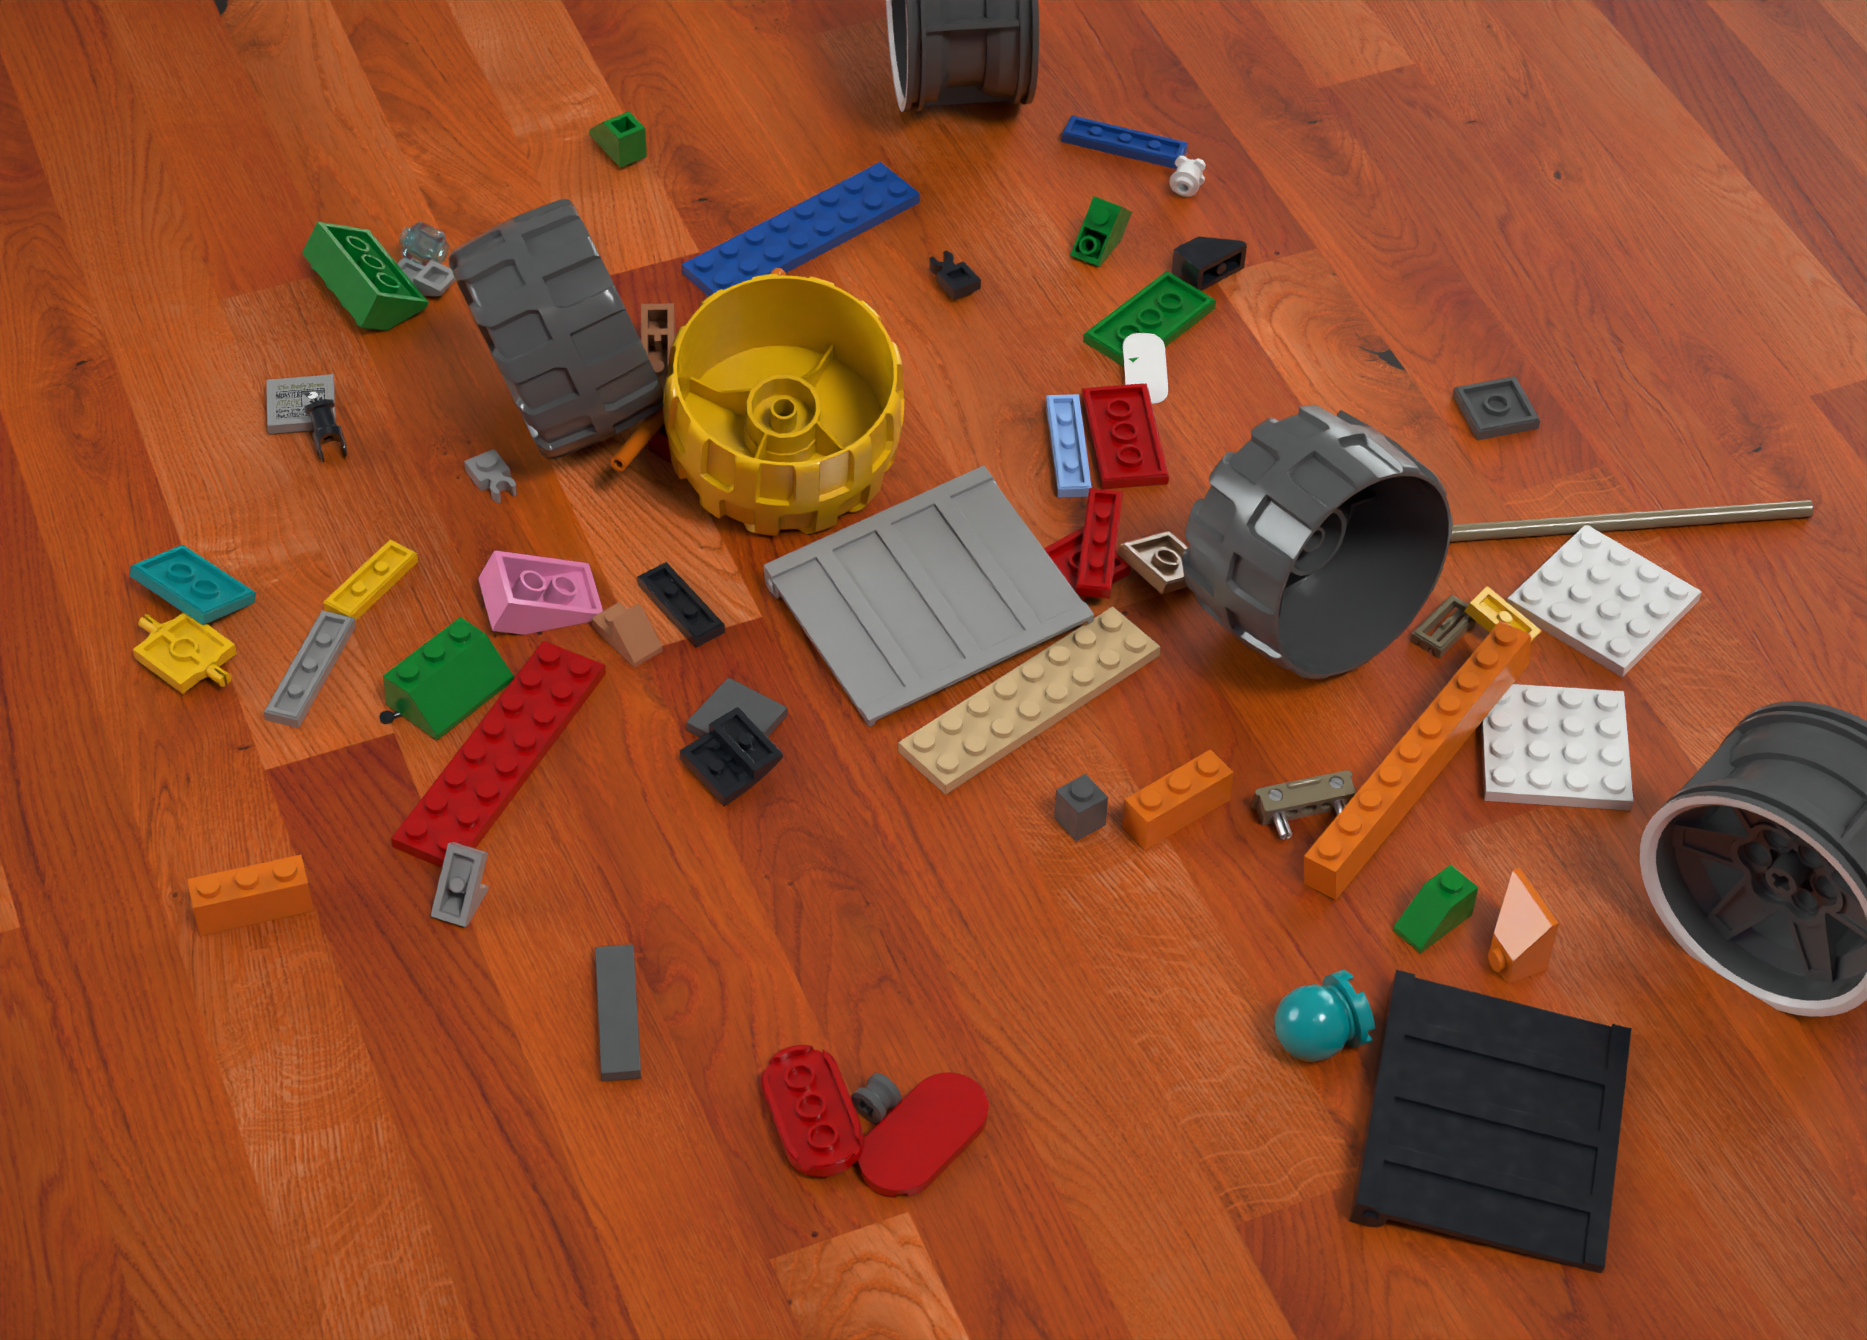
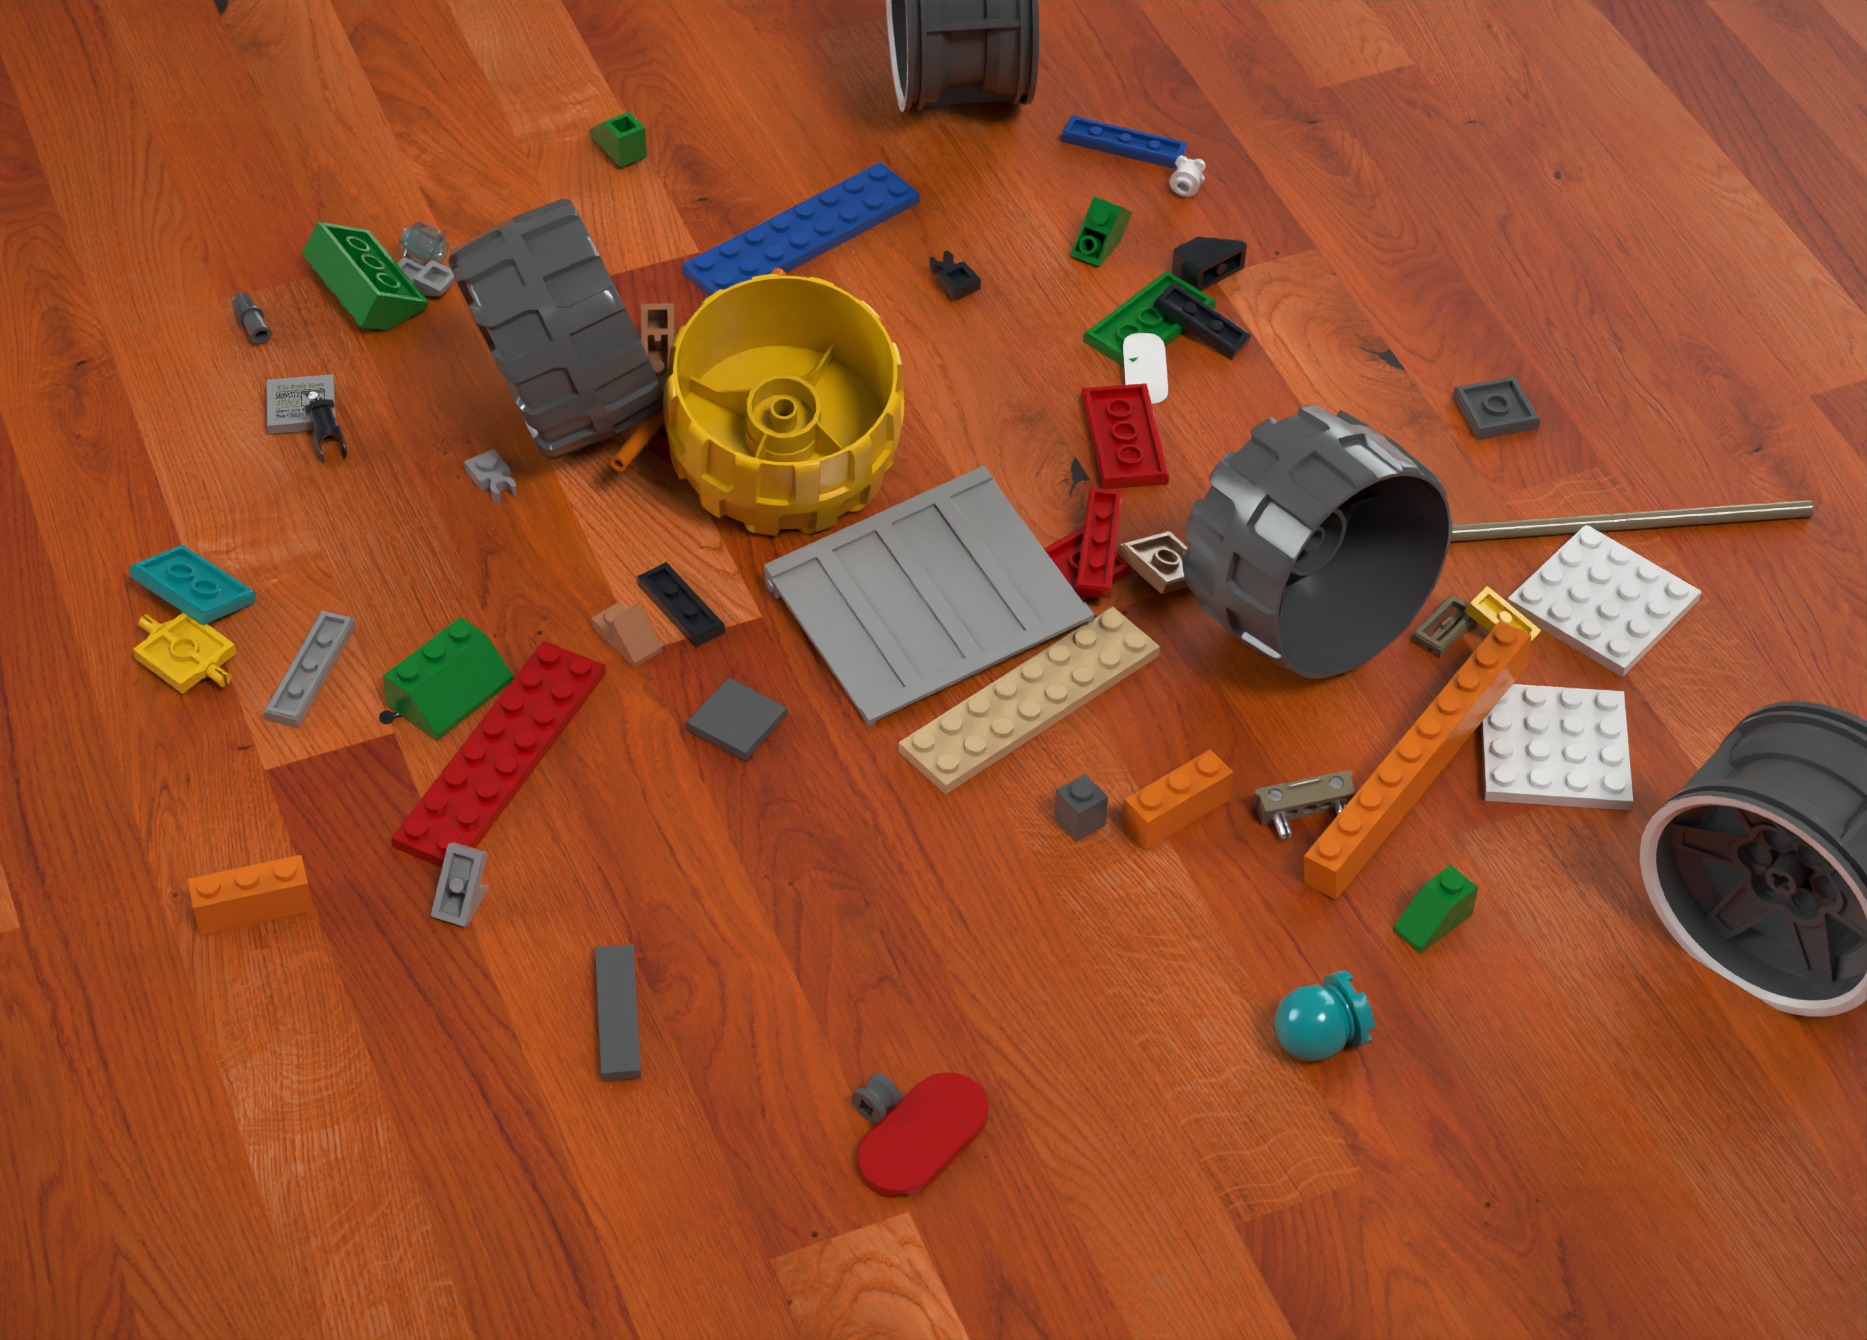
(251, 318): none -> dark grey axle
(371, 580): yellow tile -> none
(537, 593): bright pink slope -> none
(731, 756): black slope -> none
(812, 1111): red tile -> none
(1068, 445): light blue tile -> none
(1202, 321): none -> black tile
(1493, 1123): black container -> none
(1523, 932): orange slope -> none

